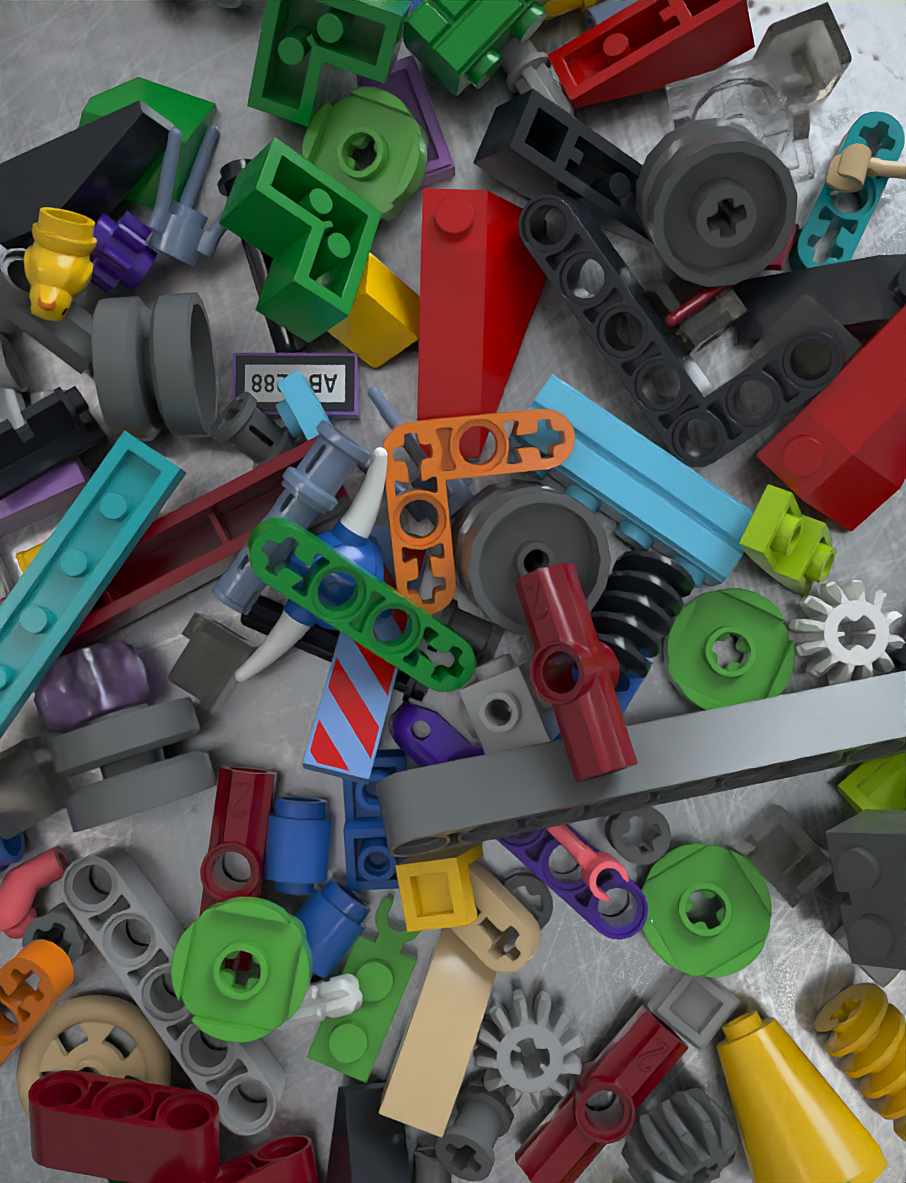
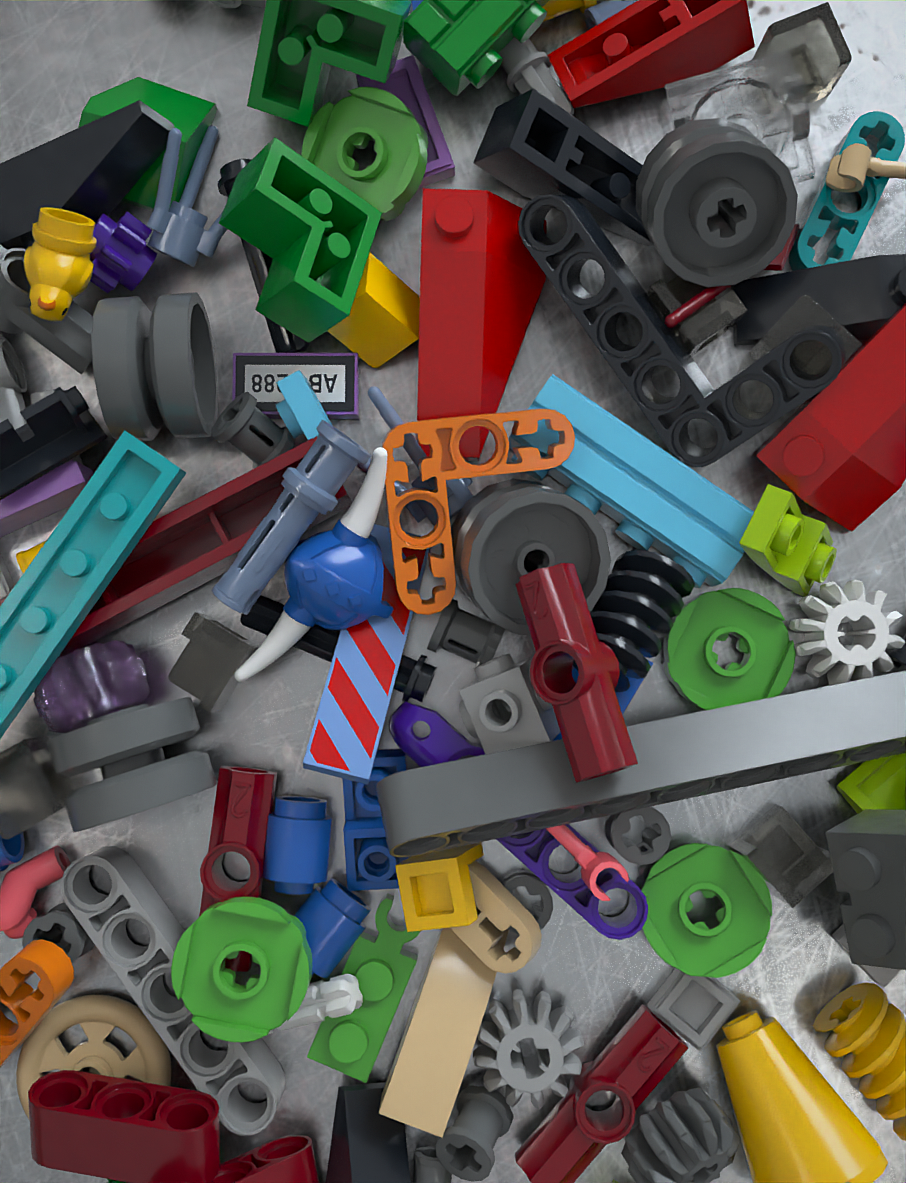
(359, 613): green beam -> none

